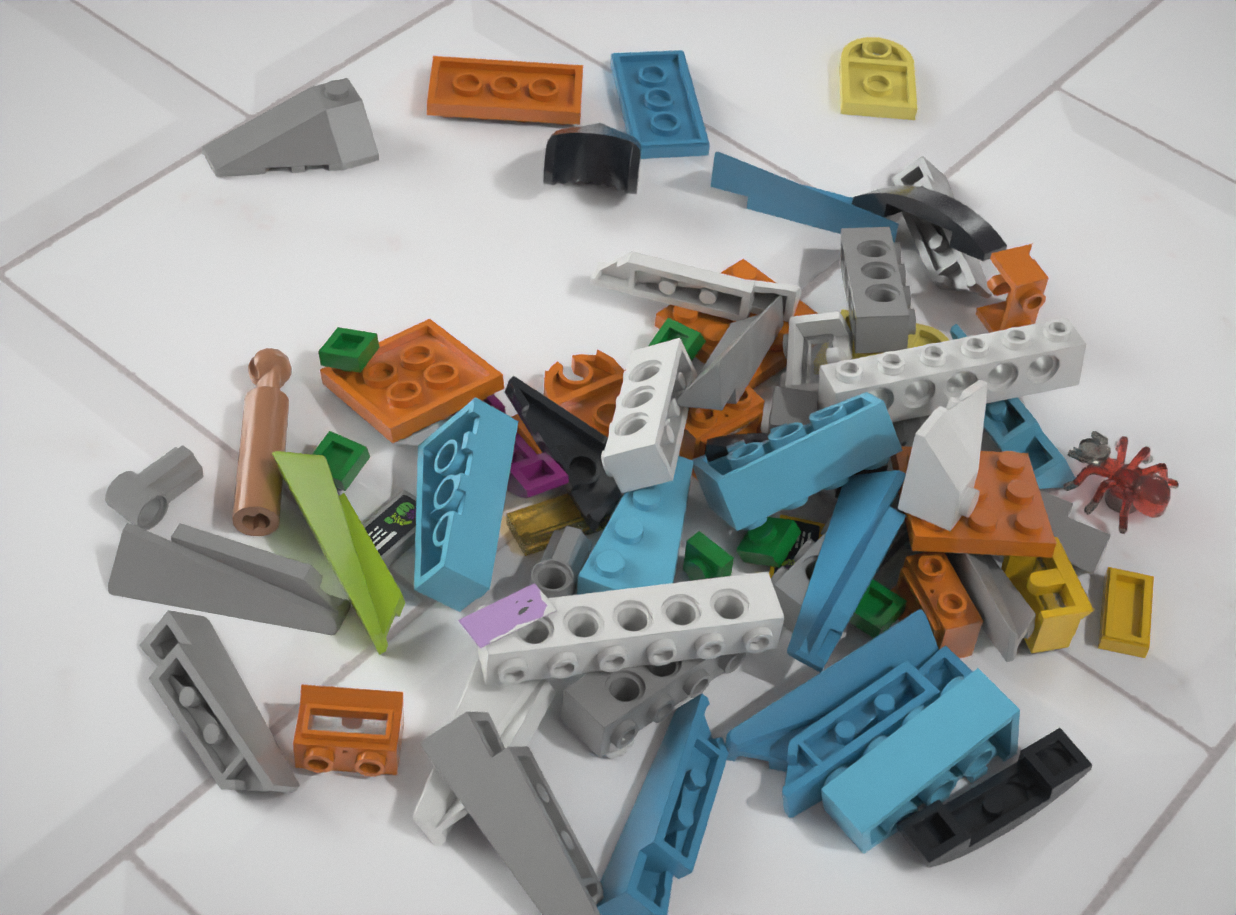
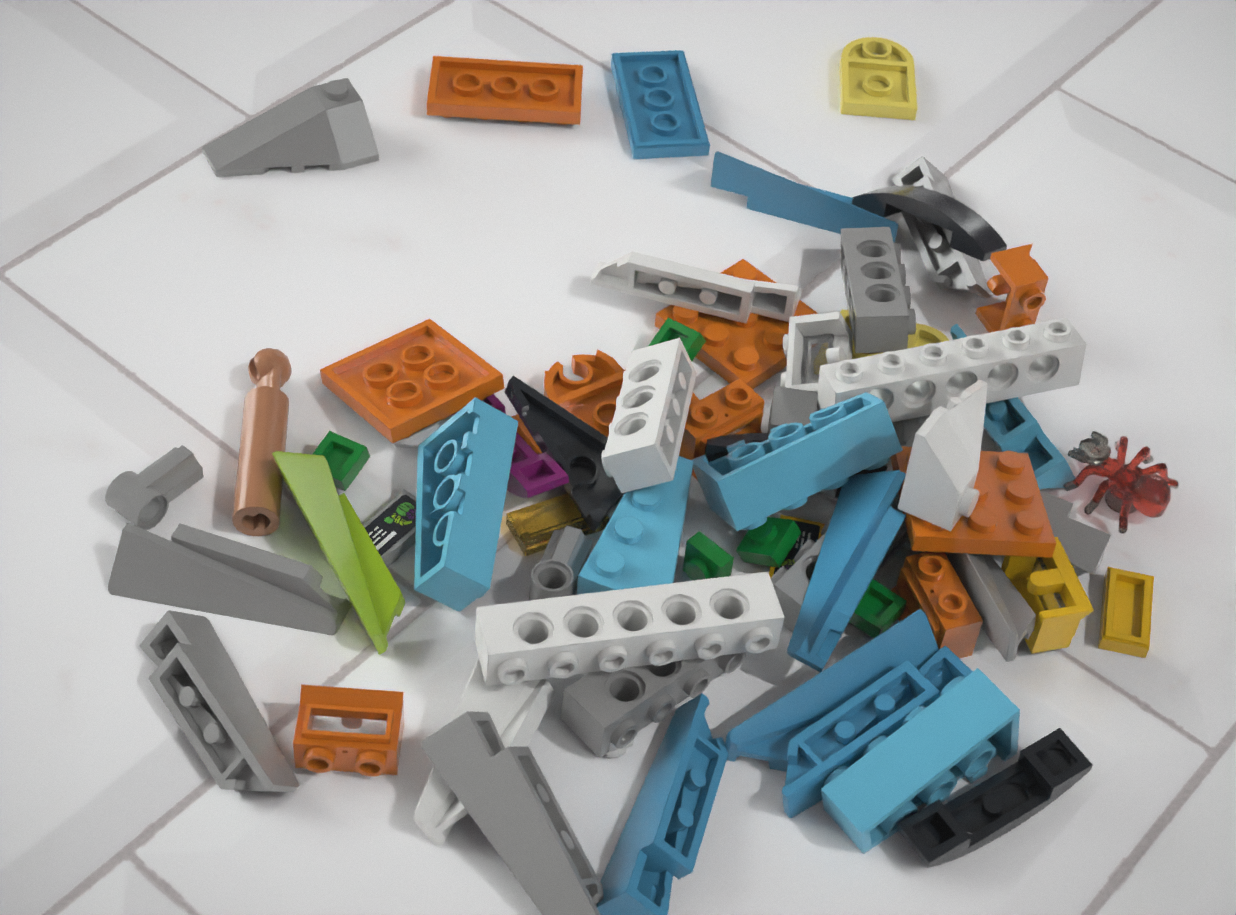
(348, 349): green plate -> none
(507, 615): lavender sticker -> none
(594, 155): black animal -> none
(734, 360): light grey wedge -> none

